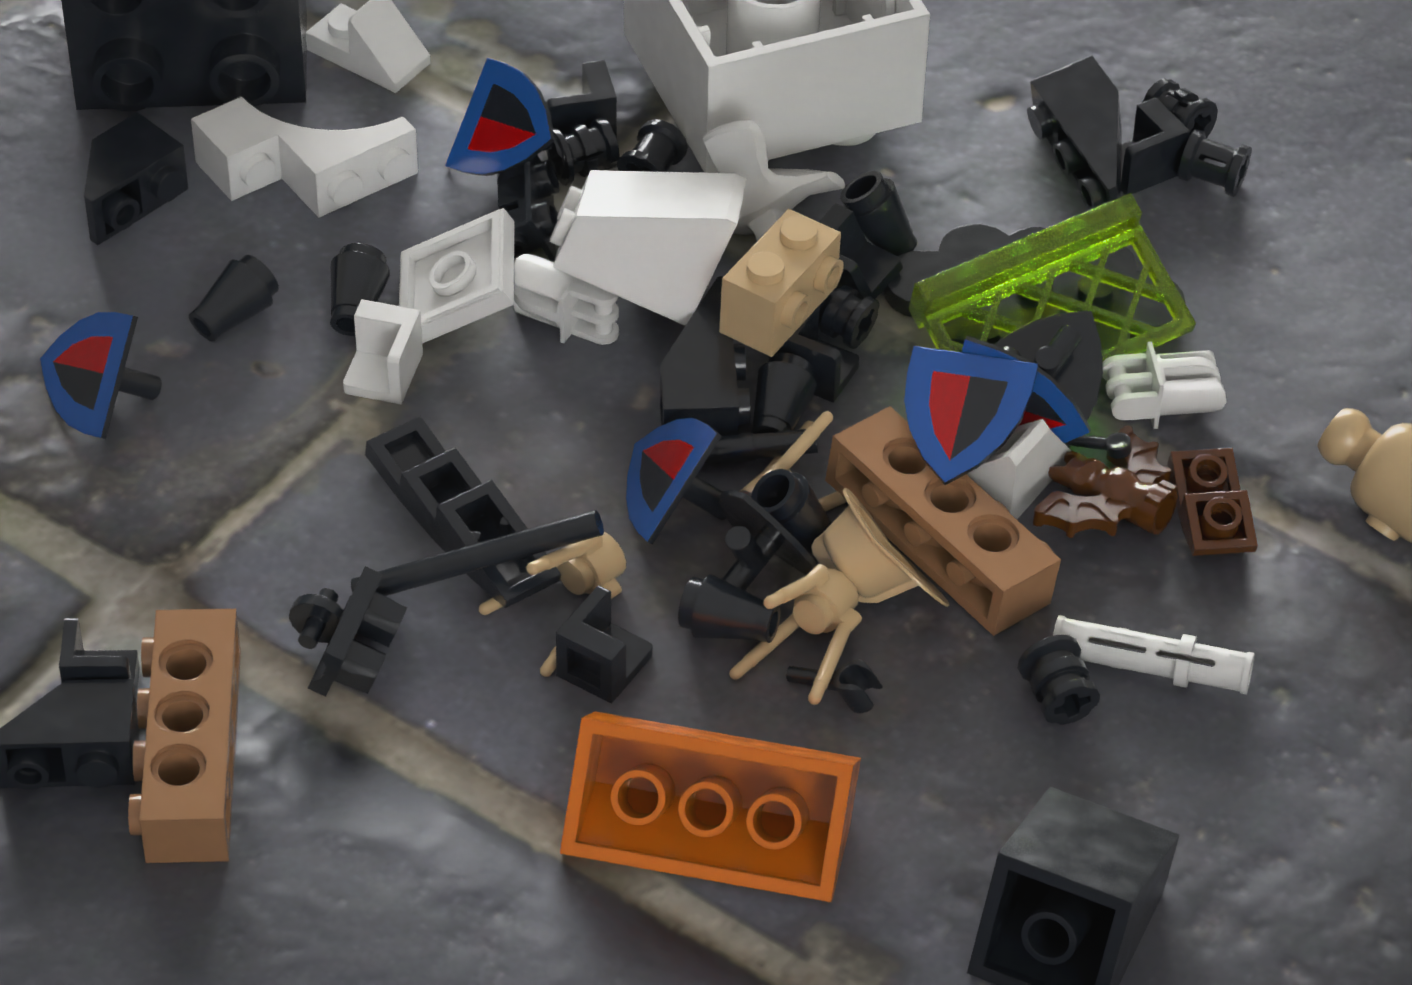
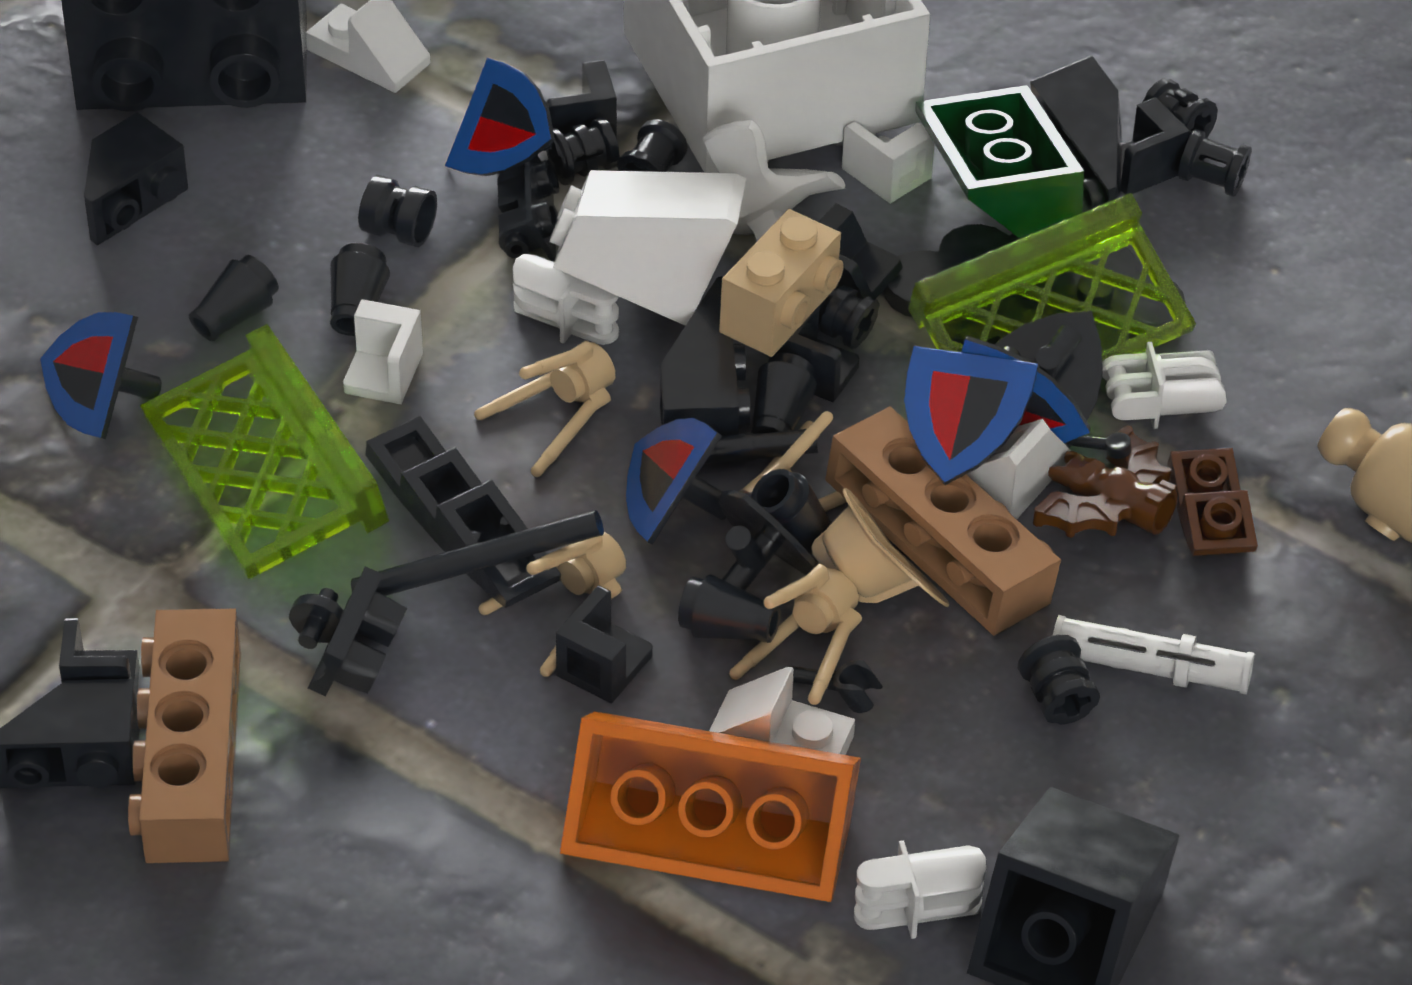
(315, 439): none -> clear neon green fence
(324, 167): white arch -> none
(397, 211): none -> black wheel
(460, 274): white tile -> none
(575, 376): none -> tan plant
(767, 713): none -> white slope
(879, 212): black cone -> none
(888, 164): none -> white panel
(919, 887): none -> white arm
(1006, 157): none -> dark green slope

